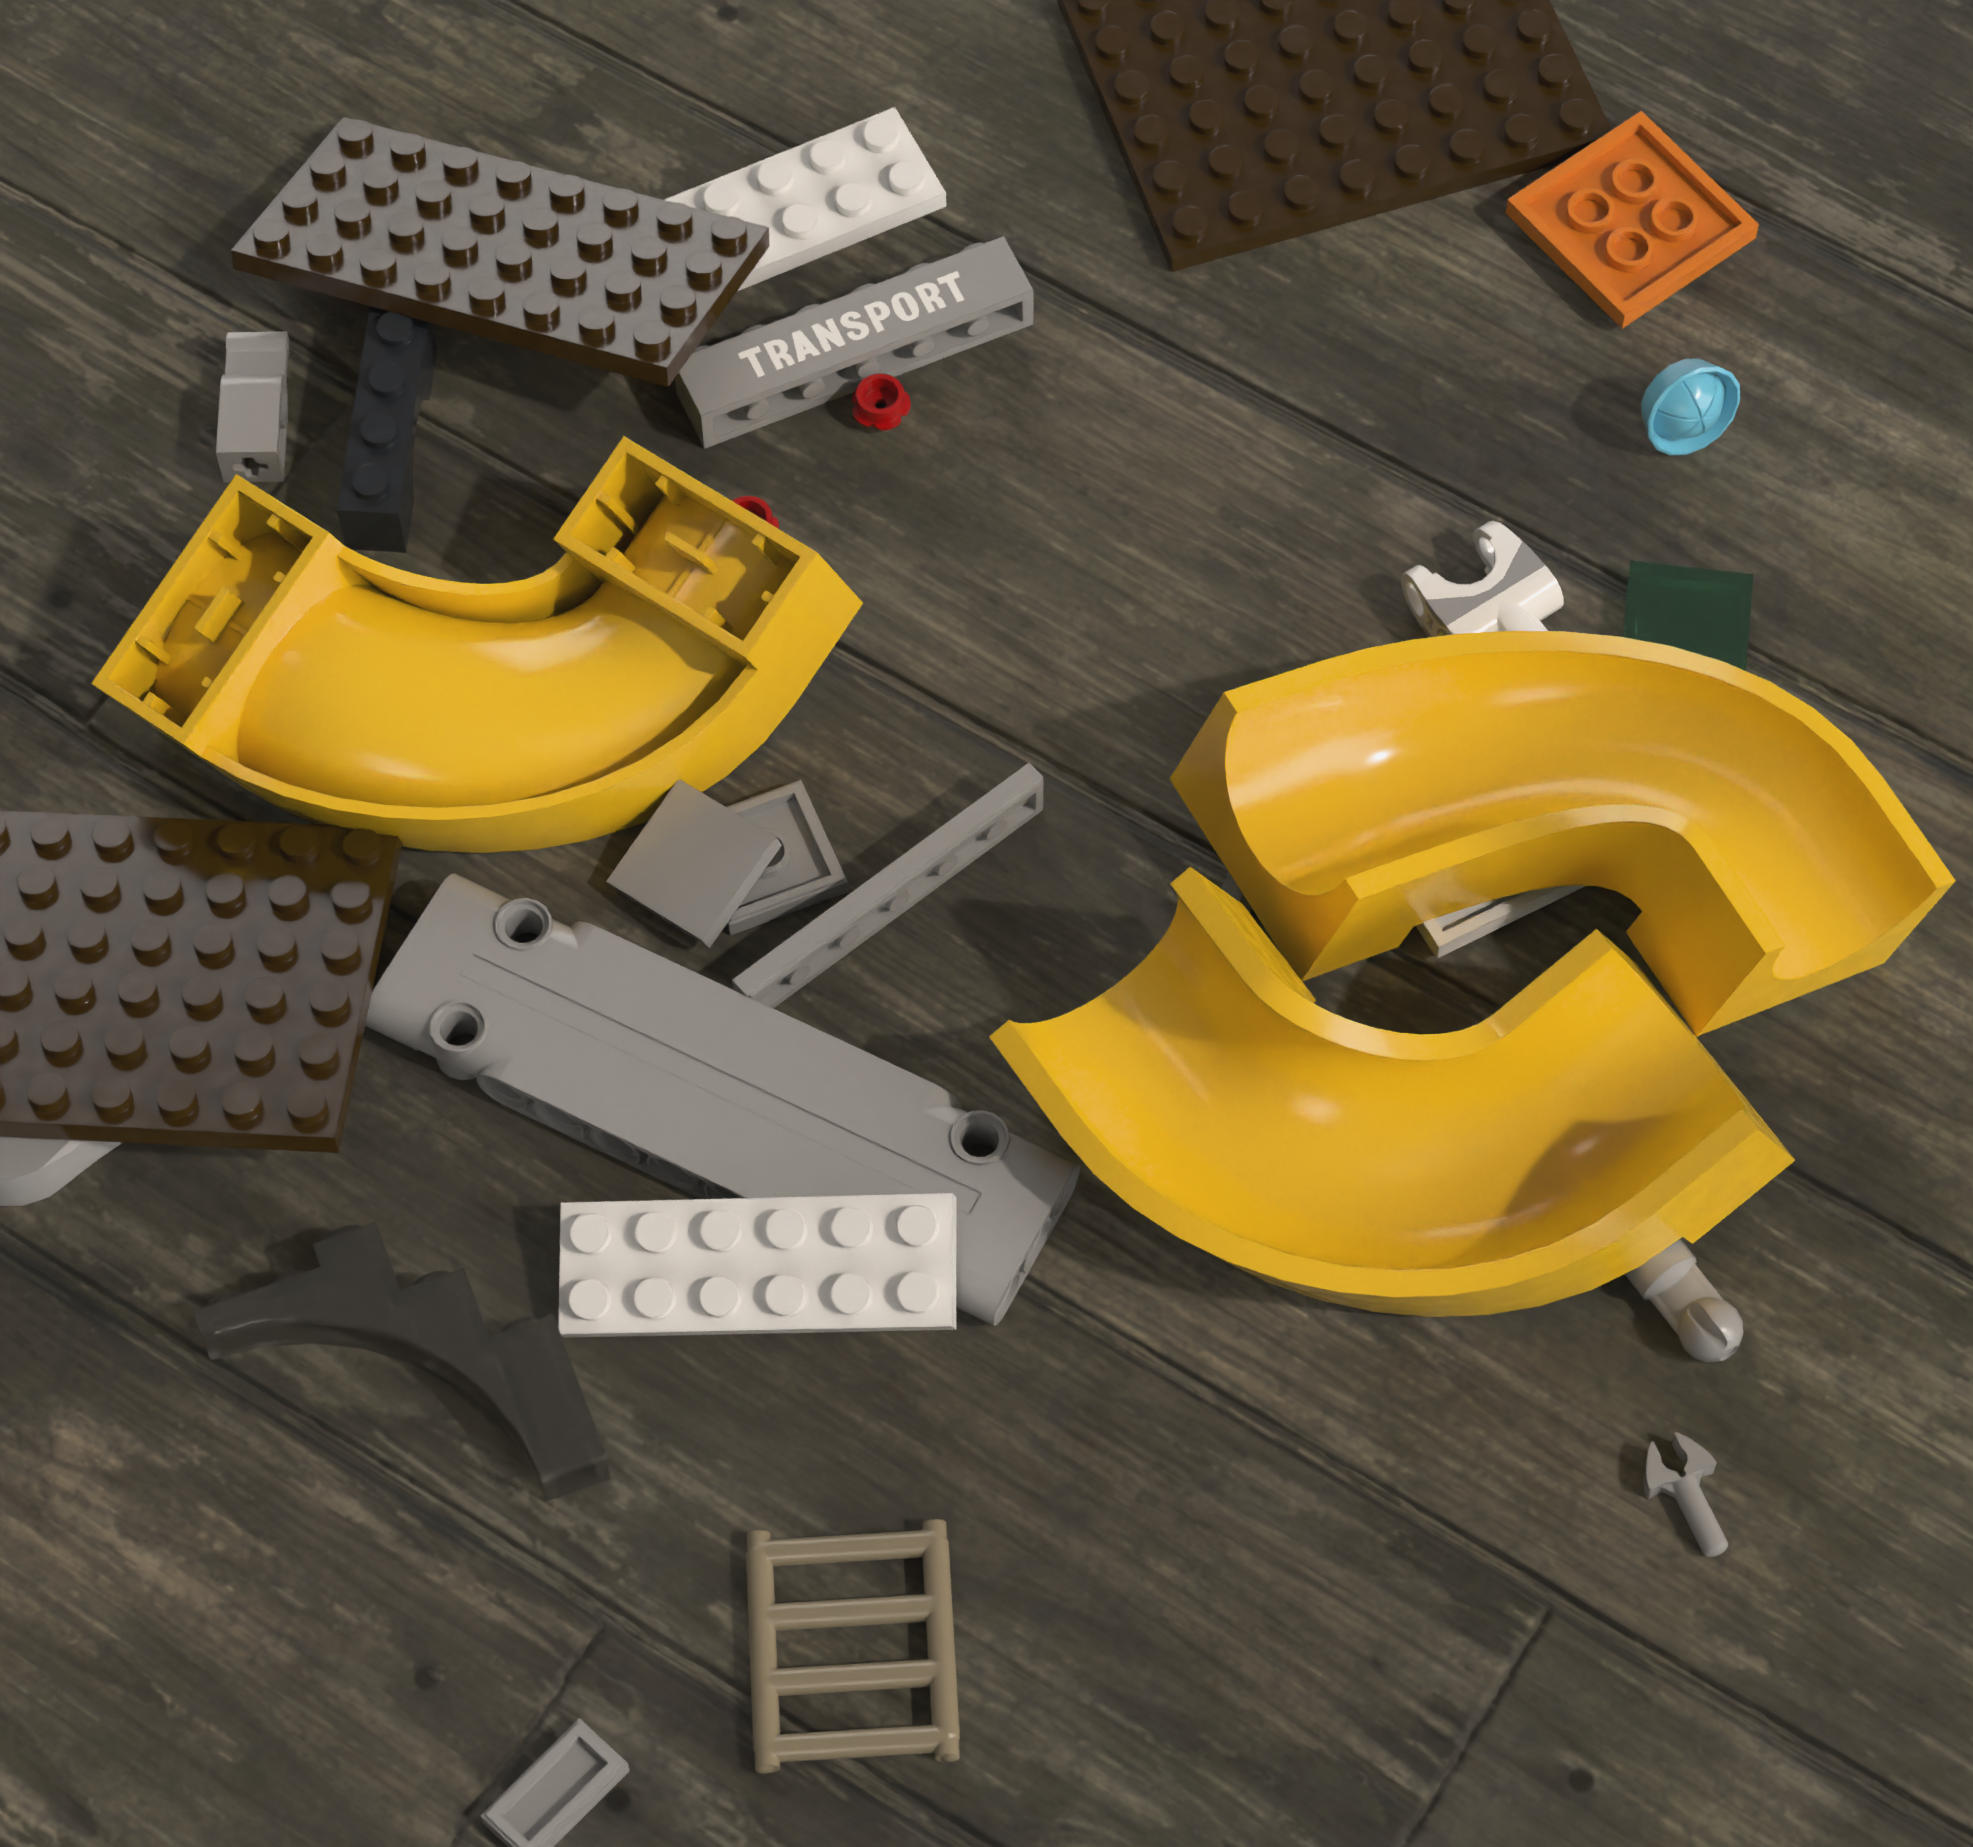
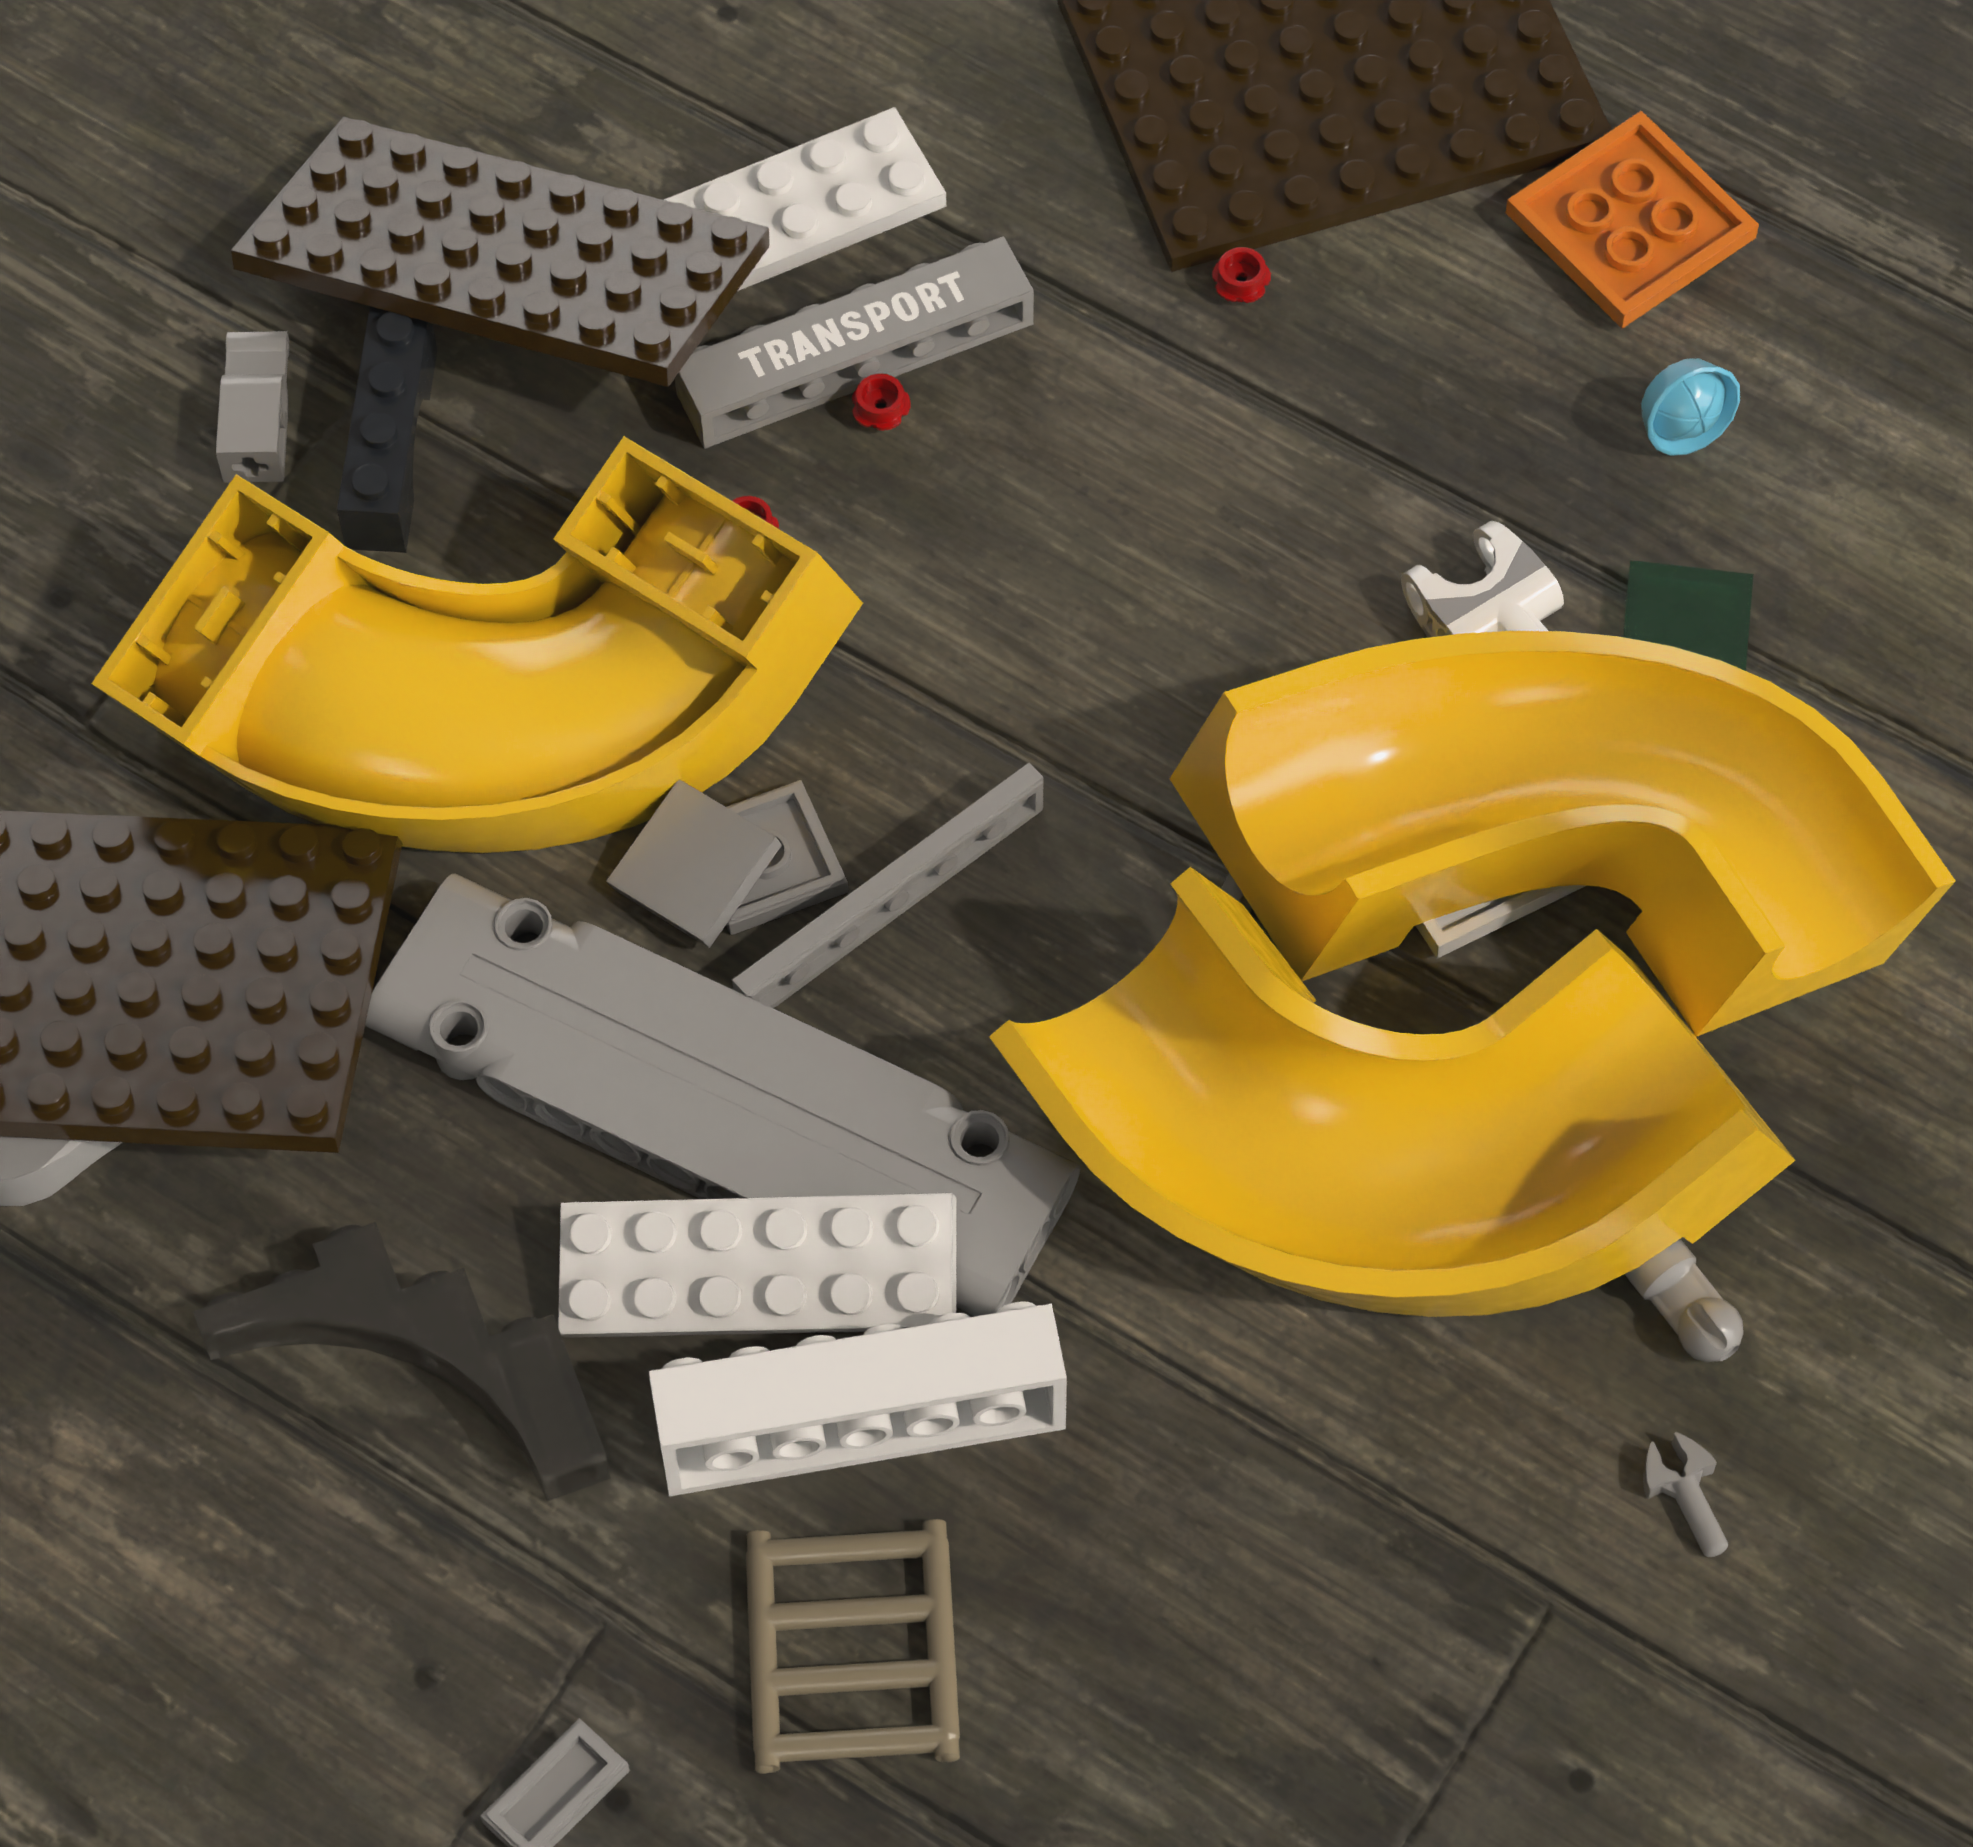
(859, 1398): none -> white brick
(1241, 263): none -> red plate

